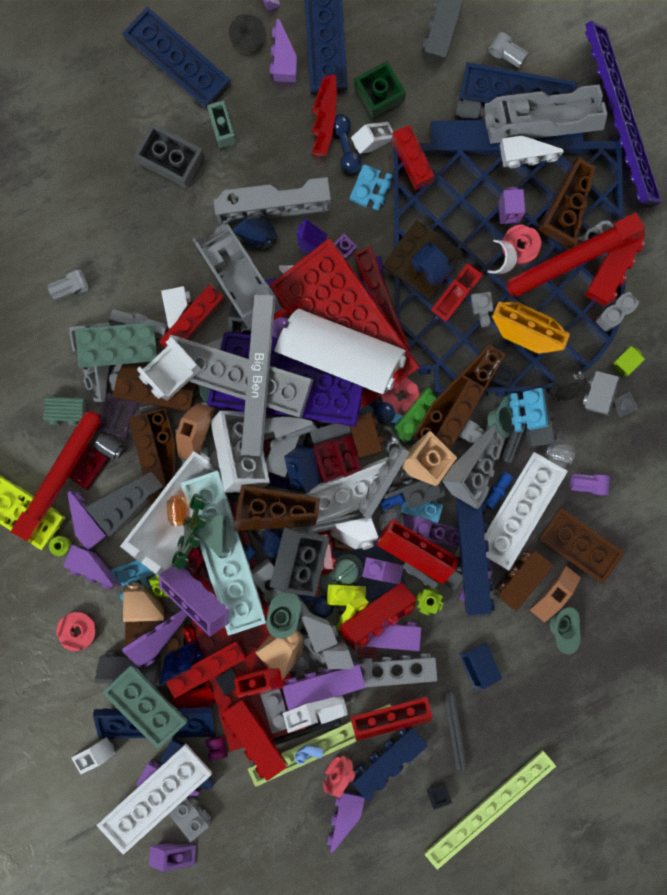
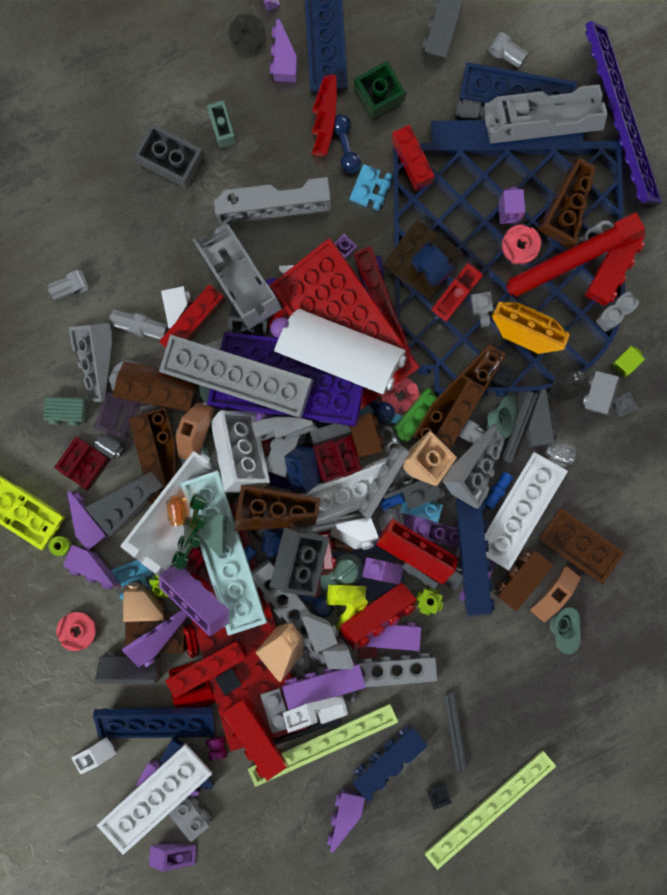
(31, 520): red brick -> none
(115, 344): sand green plate -> none
(144, 706): sand green plate -> none
(169, 371): white panel -> none
(176, 57): dark blue plate -> none
(180, 662): clear blue hinge -> none
(256, 232): dark blue slope -> none
(258, 375): light grey tile -> none
(258, 682): red brick -> none
(283, 615): sand green piece -> none
(306, 752): light blue arm -> none
(309, 236): dark purple slope -> none
(339, 776): coral plate -> none
(372, 137): white slope -> none
(391, 718): red brick -> none
(480, 666): dark blue brick -> none
(510, 257): white helmet -> none
(525, 150): white slope -> none
(534, 408): medium azure plate -> none
(595, 484): medium lavender piece -> none

